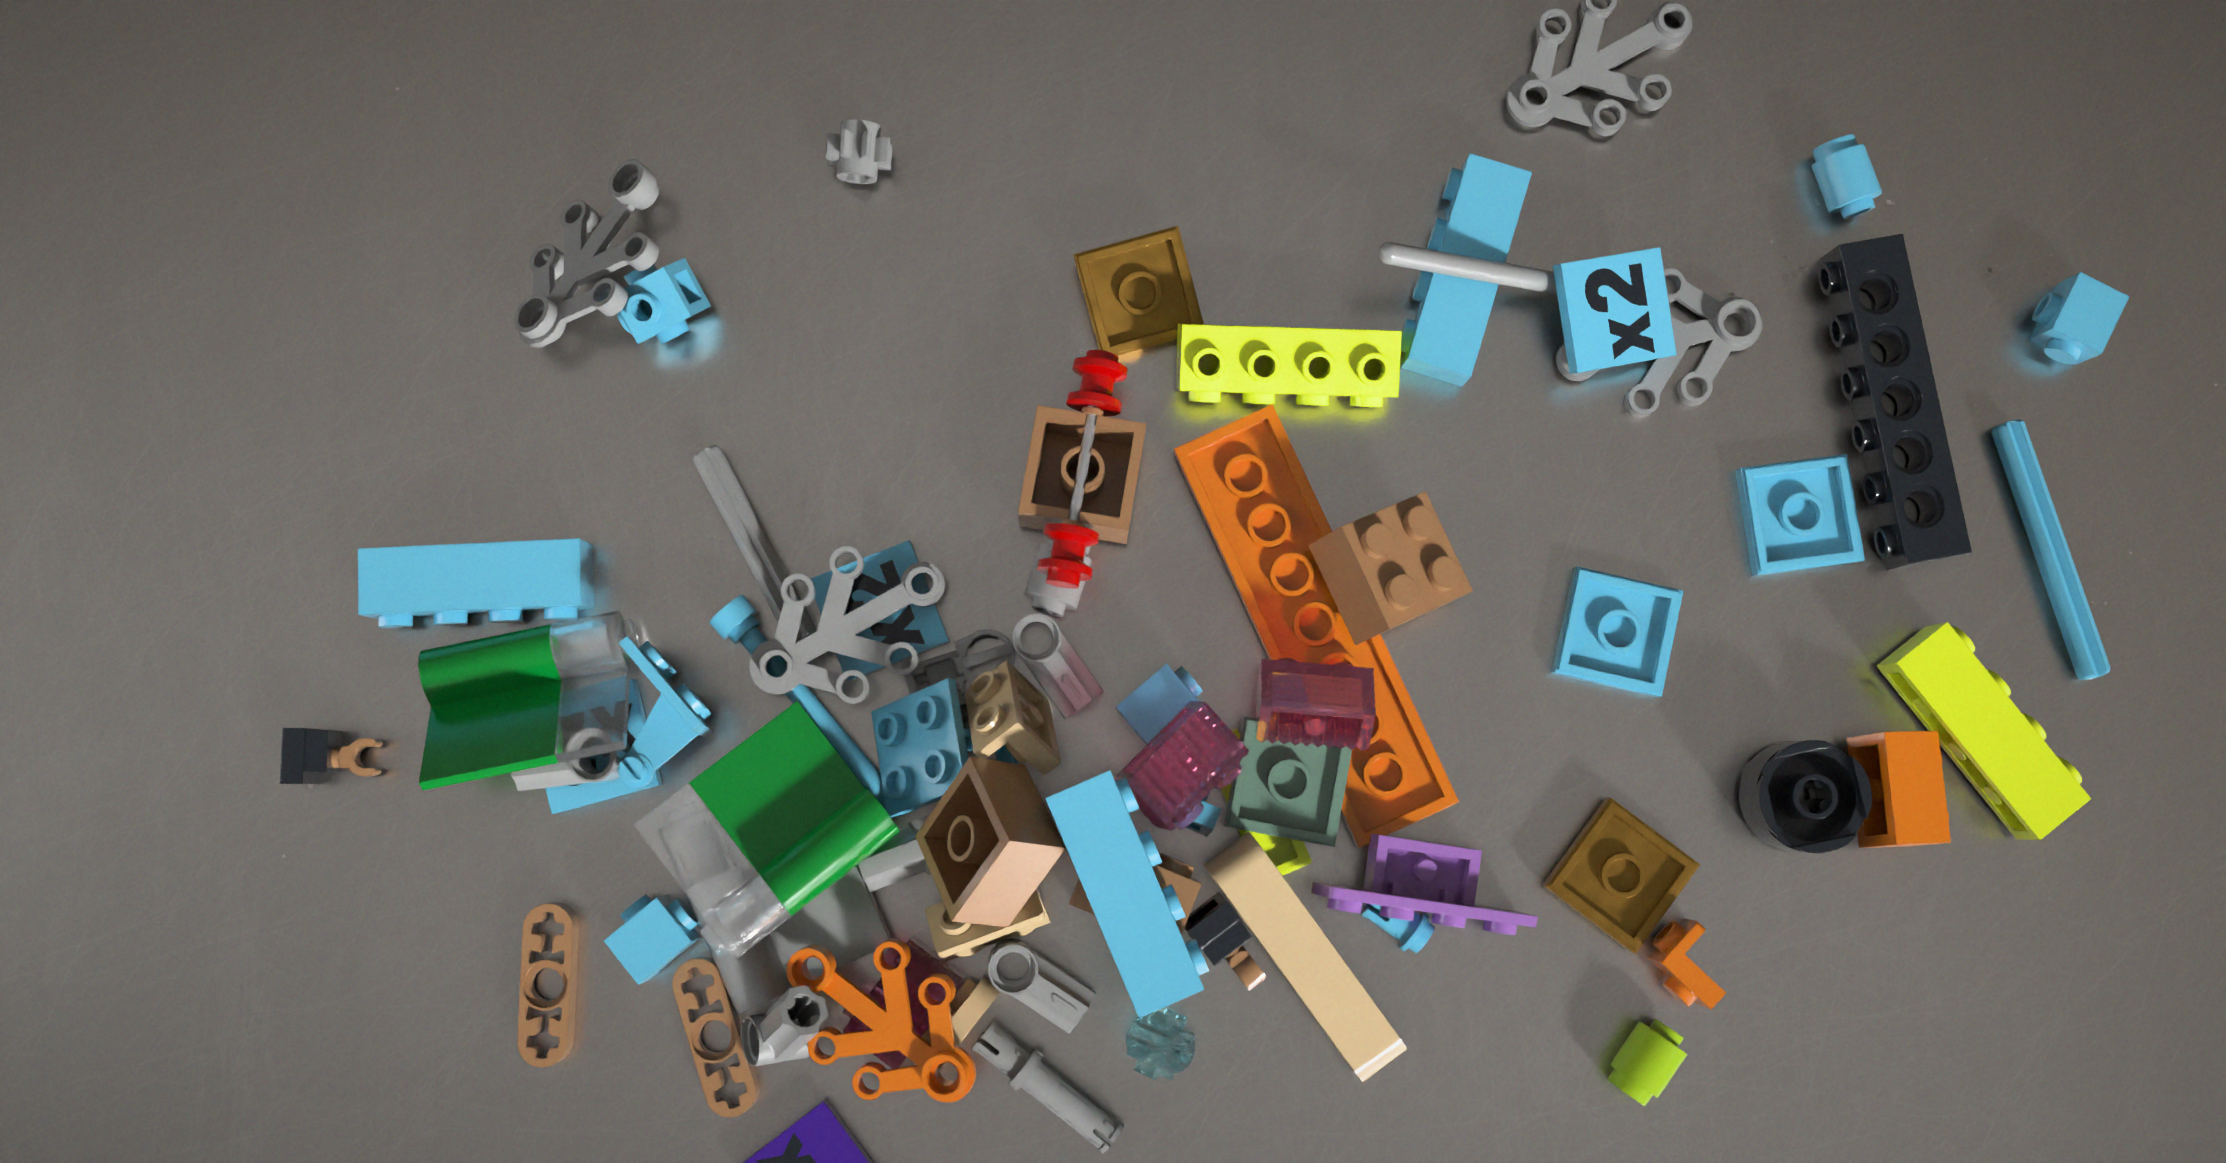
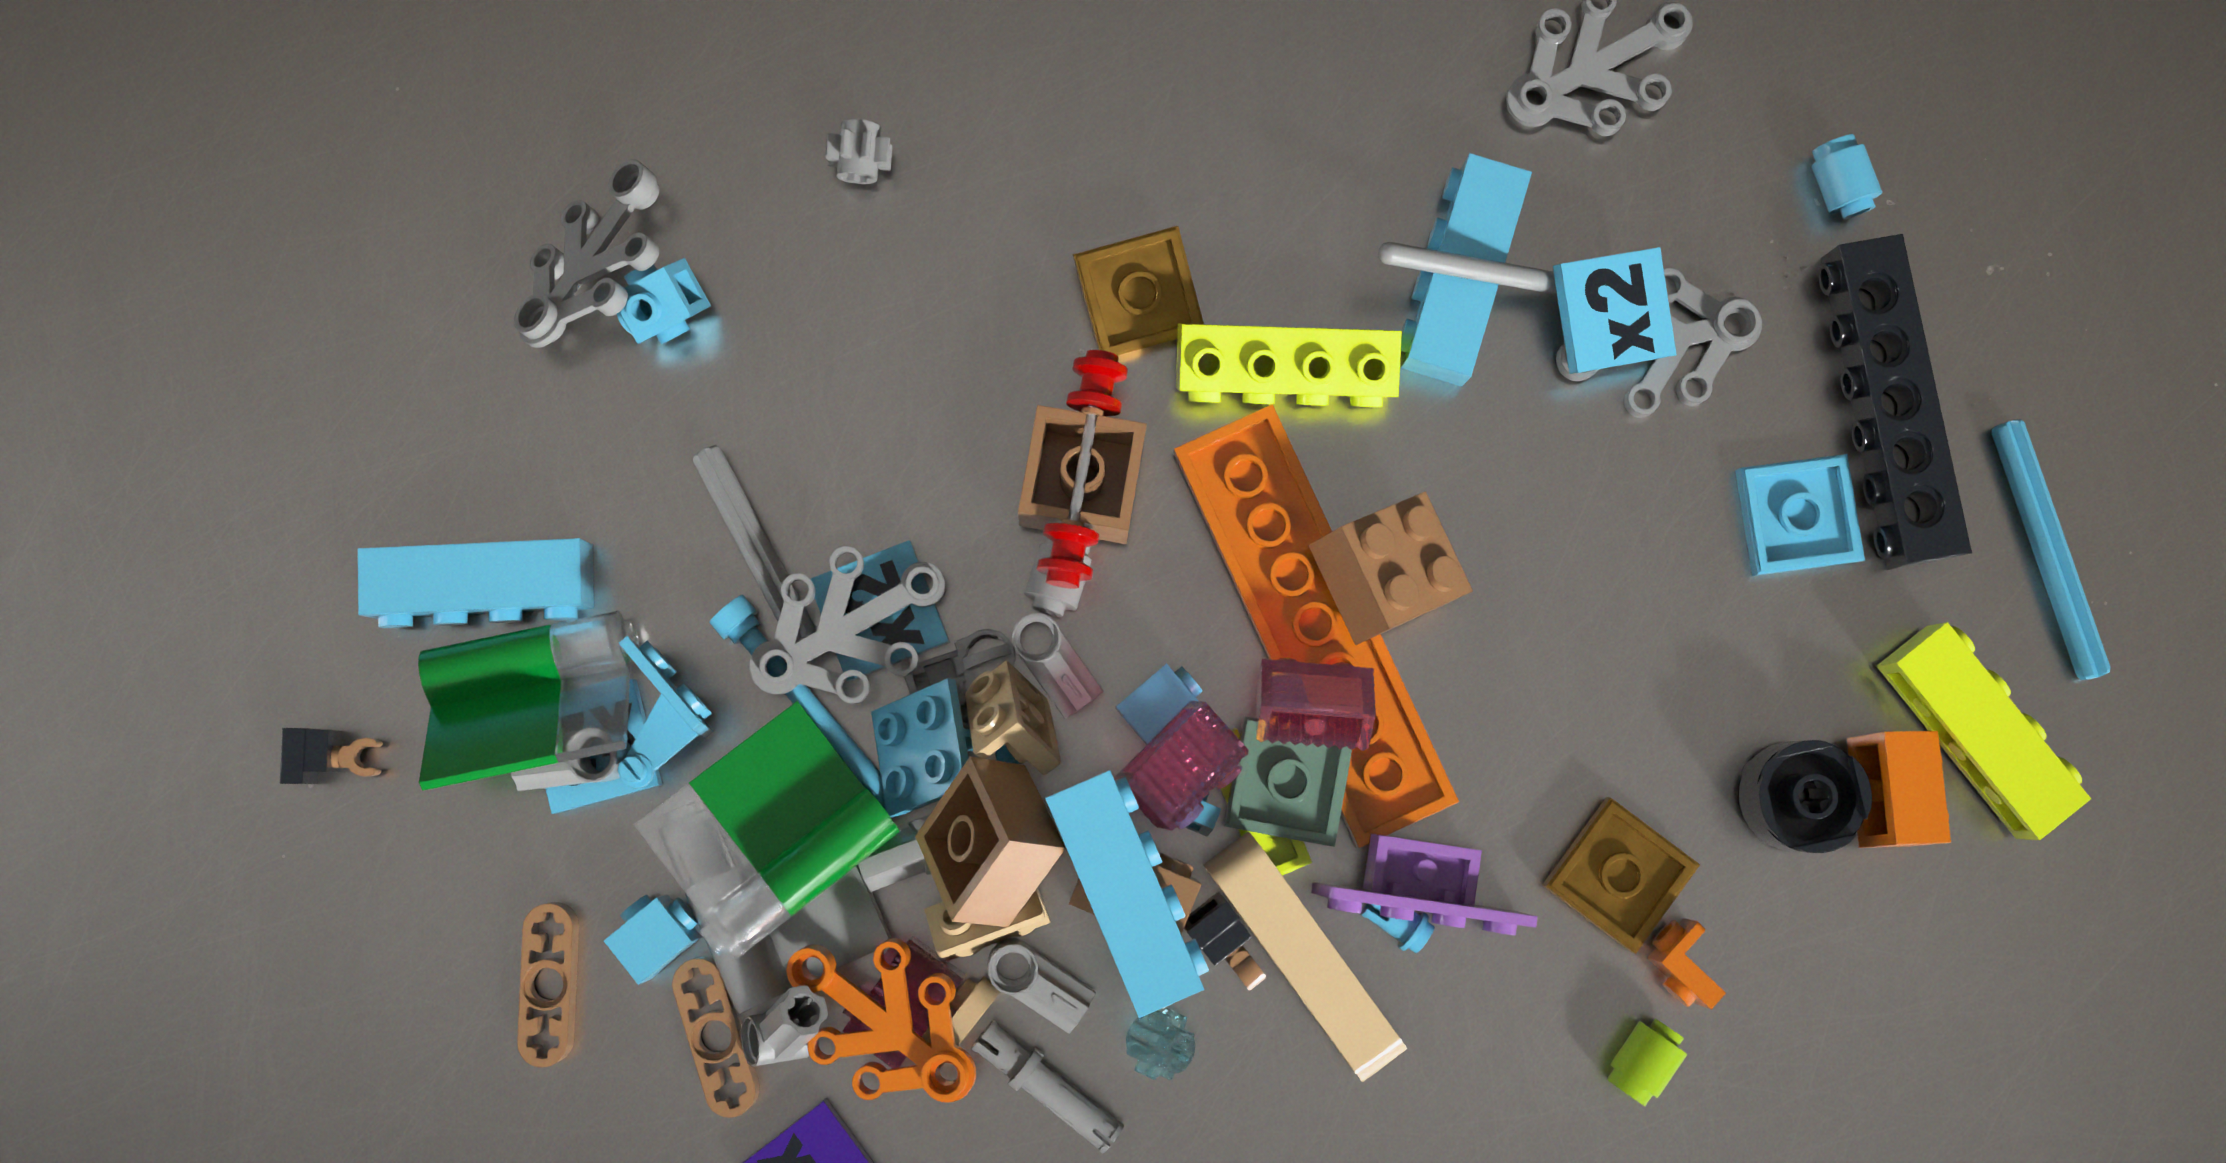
(1617, 631): medium azure tile -> none
(2077, 319): medium azure brick -> none

